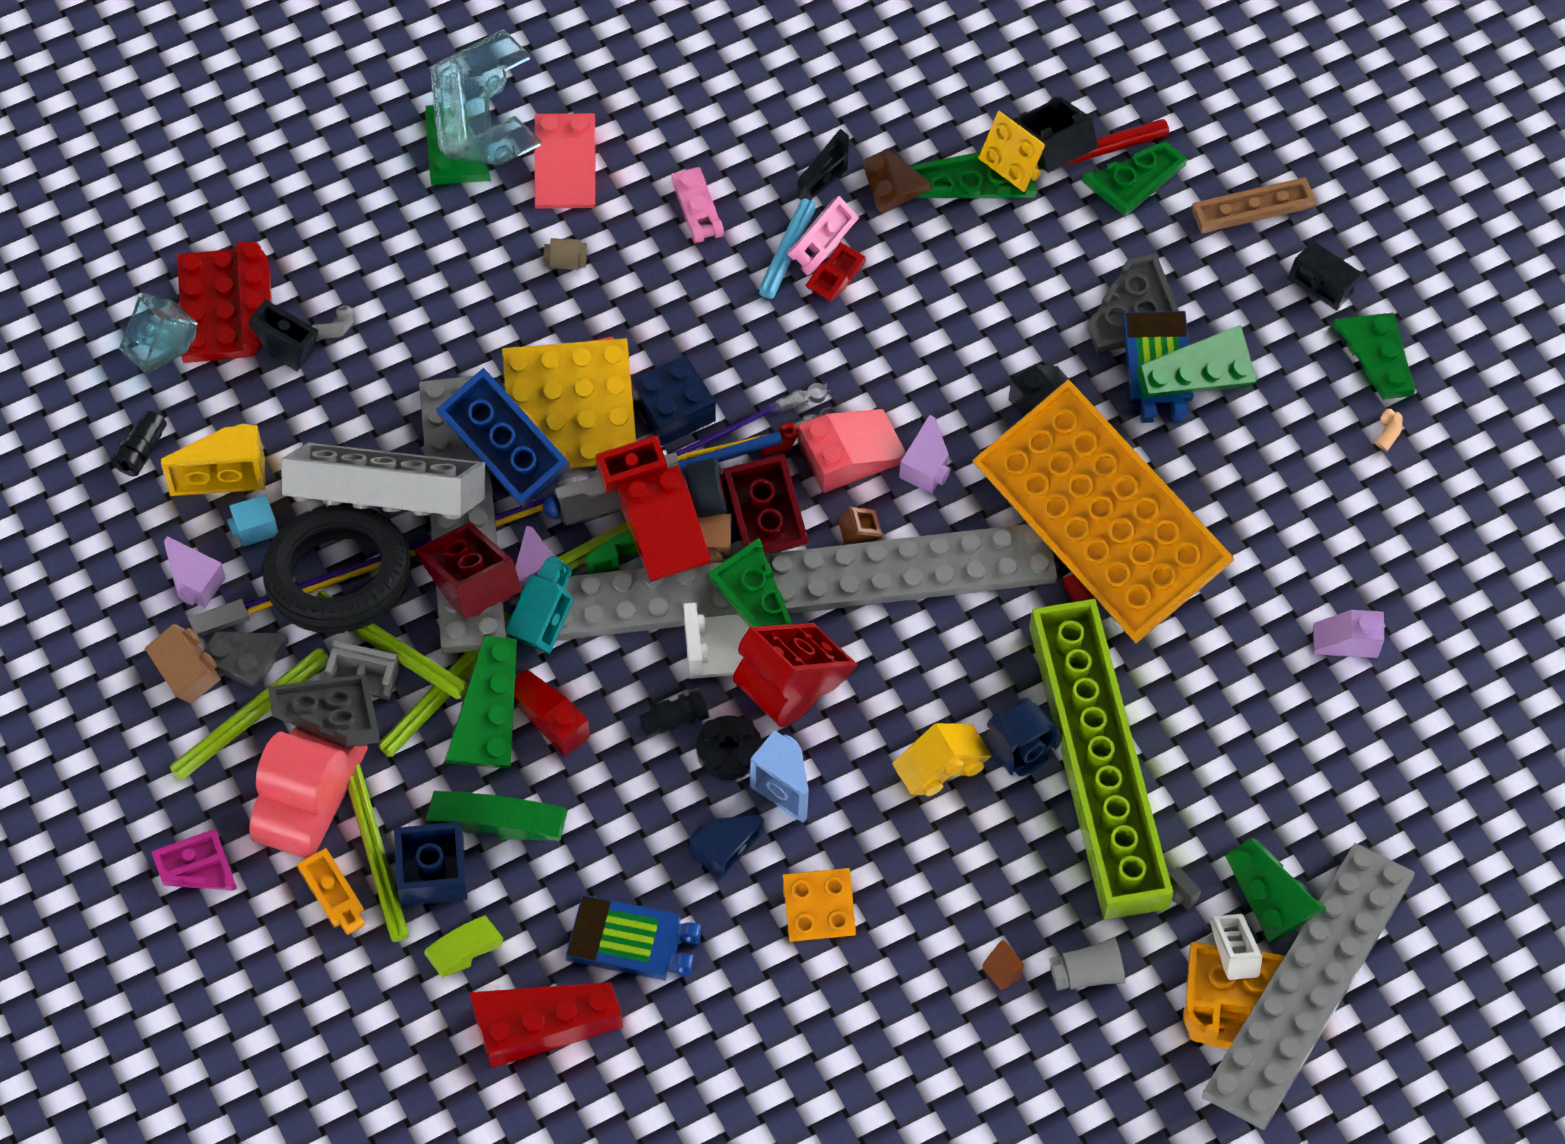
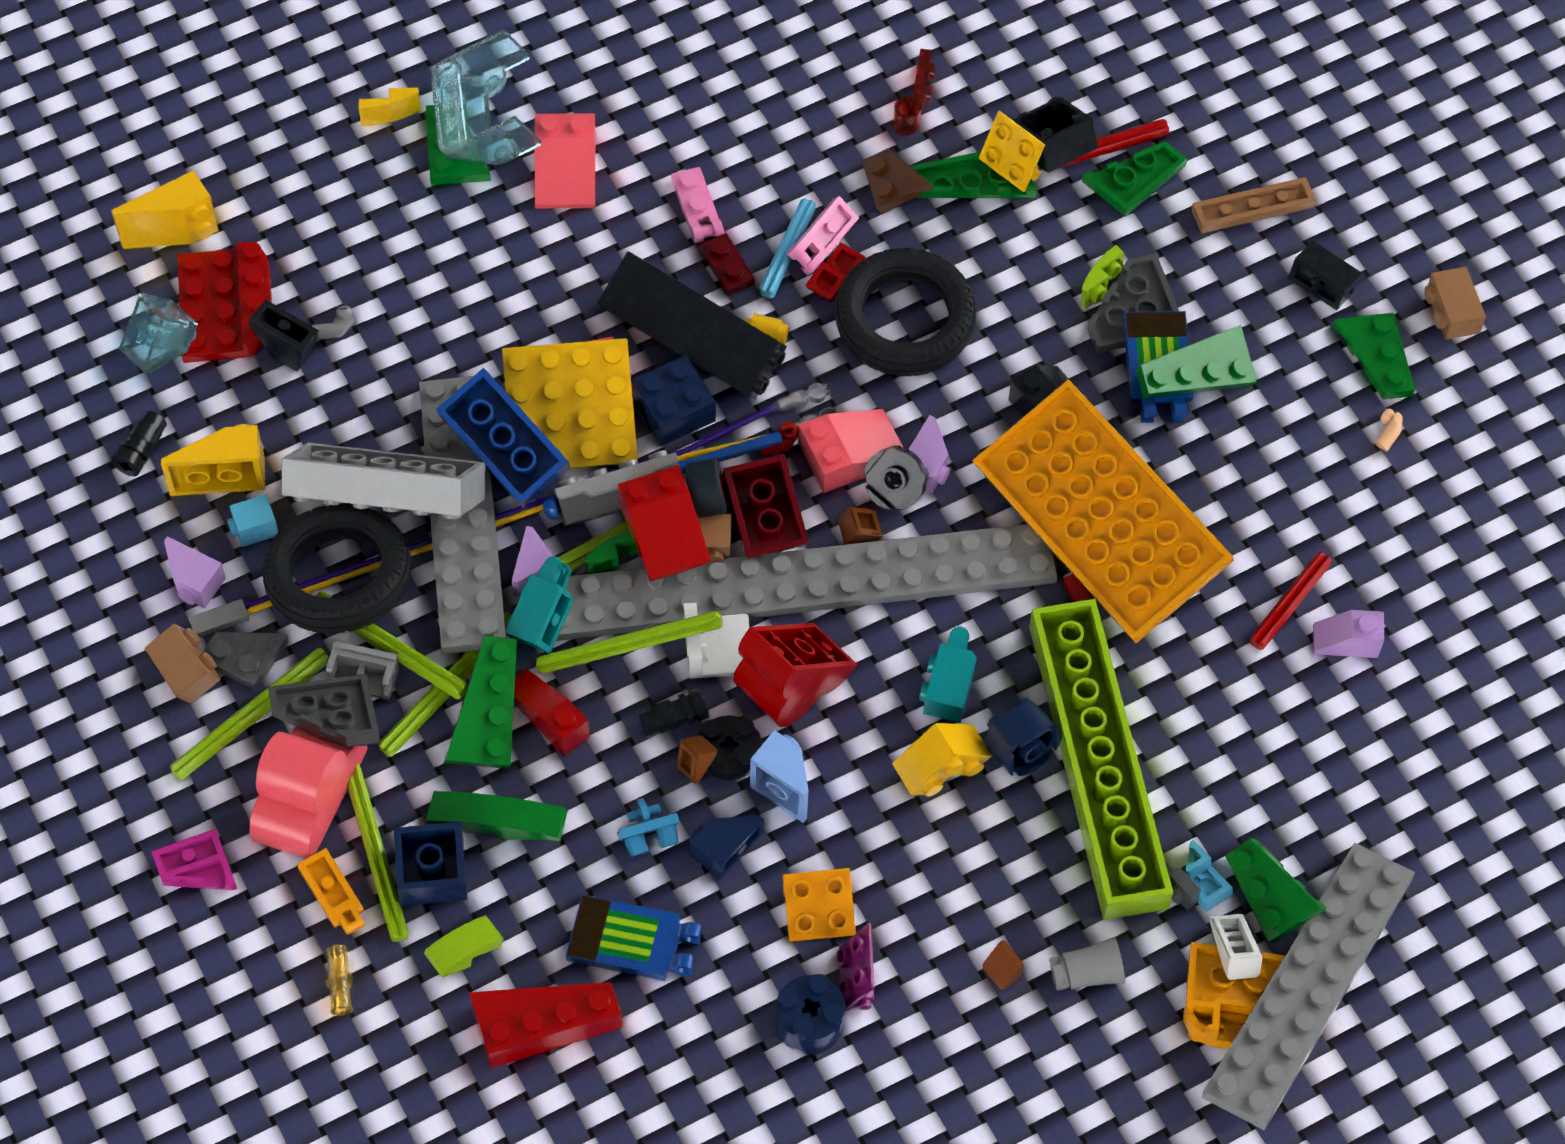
(167, 216): none -> yellow slope
(339, 980): none -> clear yellow pin
(399, 105): none -> yellow slope
(469, 570): dark red slope -> none
(565, 254): dark tan brick -> none
(629, 462): red brick -> none
(629, 642): none -> lime axle
(634, 835): none -> dark azure hips
(692, 325): none -> black brick
(695, 757): none -> dark orange slope
(726, 264): none -> dark red plate
(751, 588): green wing -> none
(771, 326): none -> yellow brick
(793, 1019): none -> dark blue brick
(826, 167): black wing -> none
(857, 970): none -> magenta hinge
(897, 357): none -> black tyre
(909, 109): none -> clear red plate
(912, 472): none -> plate
(950, 678): none -> teal hinge
(1097, 280): none -> lime slope
(1212, 885): none -> medium azure slope
(1290, 601): none -> red axle
(1455, 303): none -> medium nougat brick

